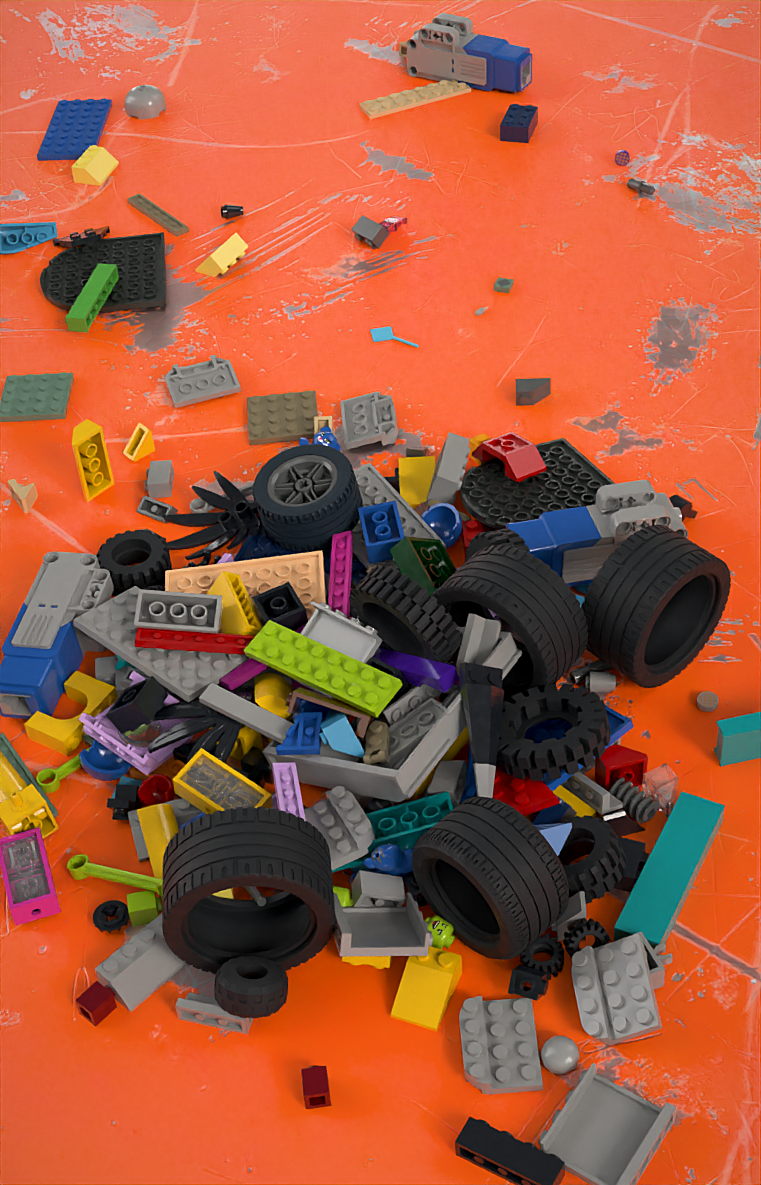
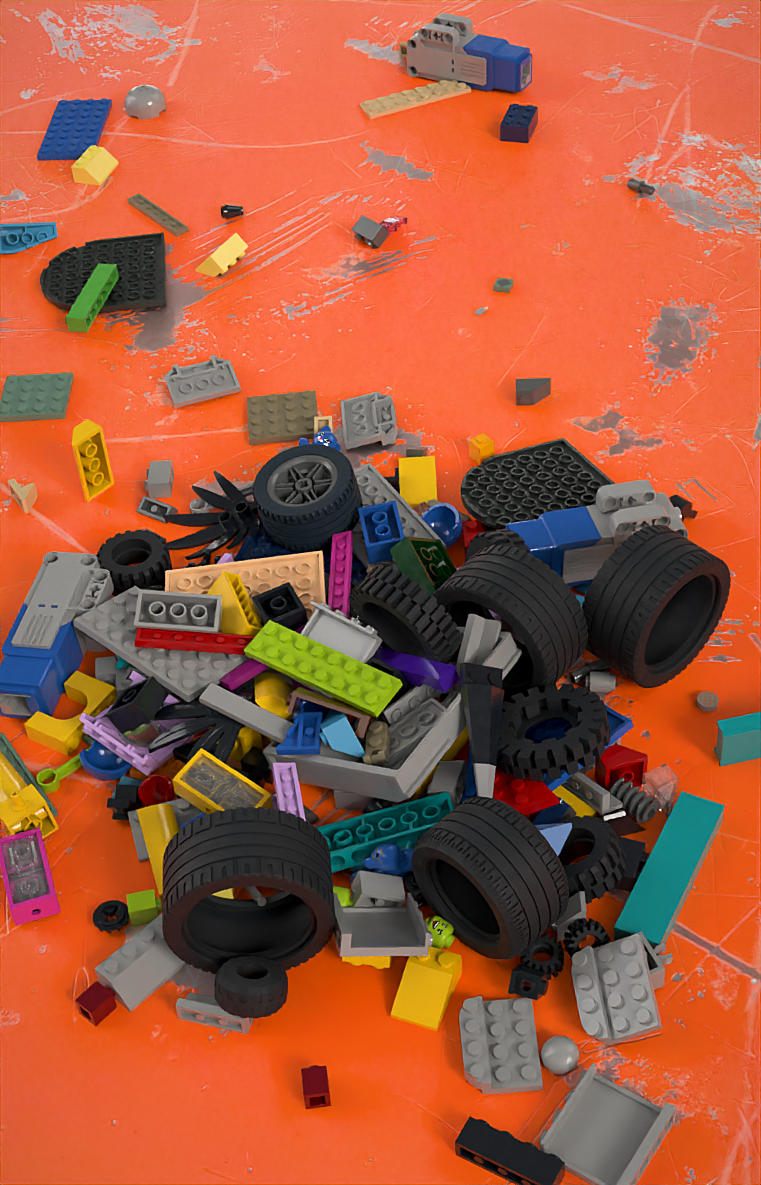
(77, 239): wing -> none
(81, 868): lime piece -> none
(140, 443): yellow slope -> none
(342, 825): light grey plate -> none
(385, 334): medium azure piece -> none
(449, 469): light grey brick -> none
(519, 455): slope -> none
(622, 157): tile -> none

